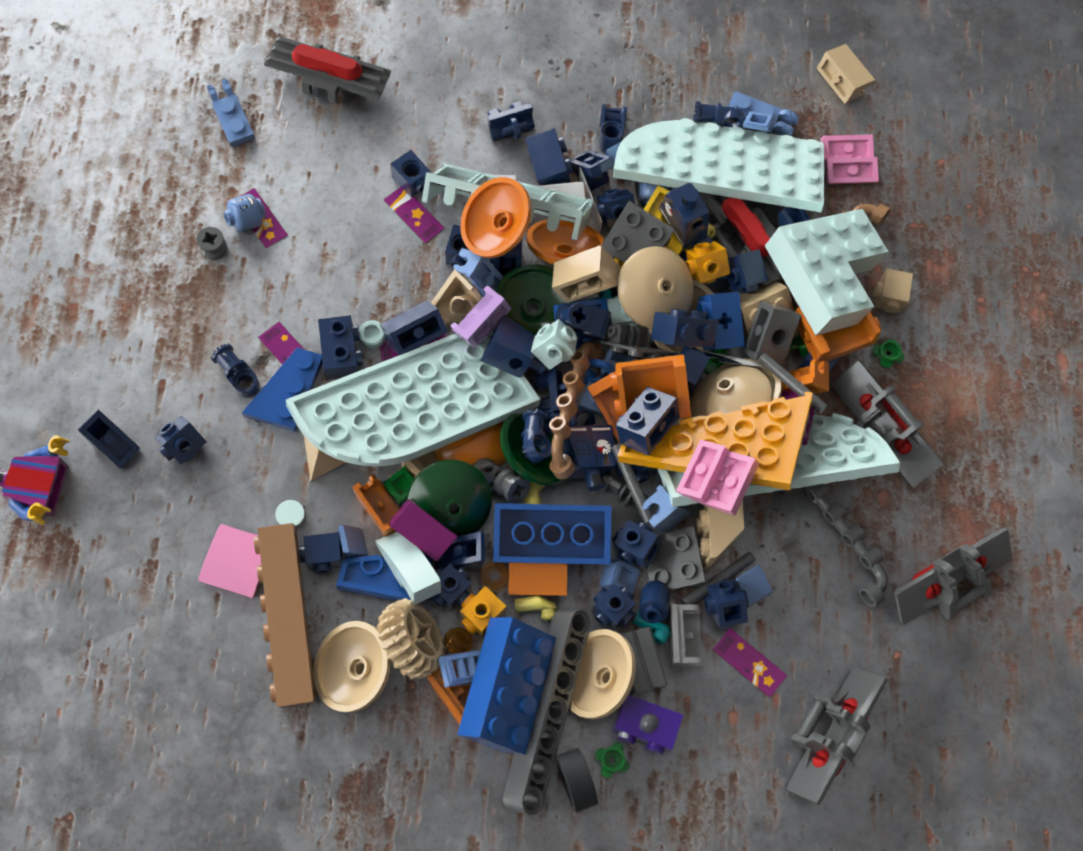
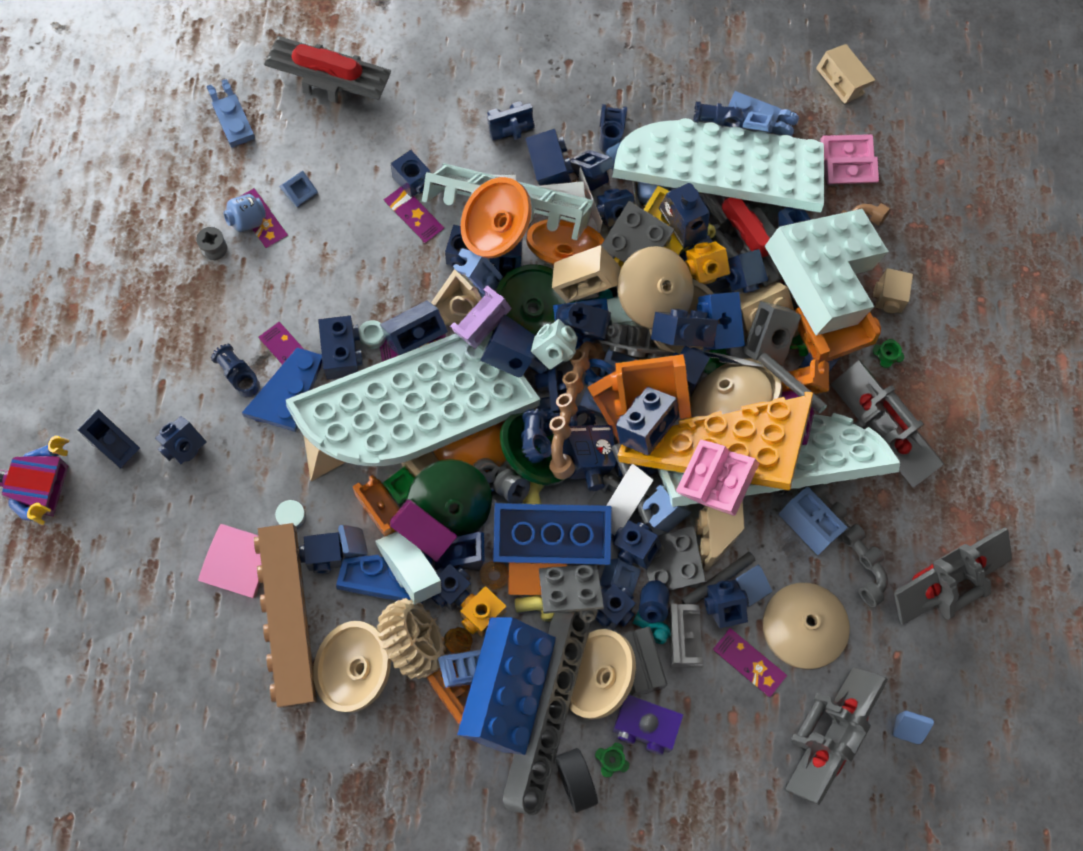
(298, 188): none -> medium blue slope
(571, 590): none -> dark grey hinge
(628, 496): none -> white sticker
(797, 641): none -> tan dish
(812, 520): none -> medium blue hinge
(912, 727): none -> medium blue slope

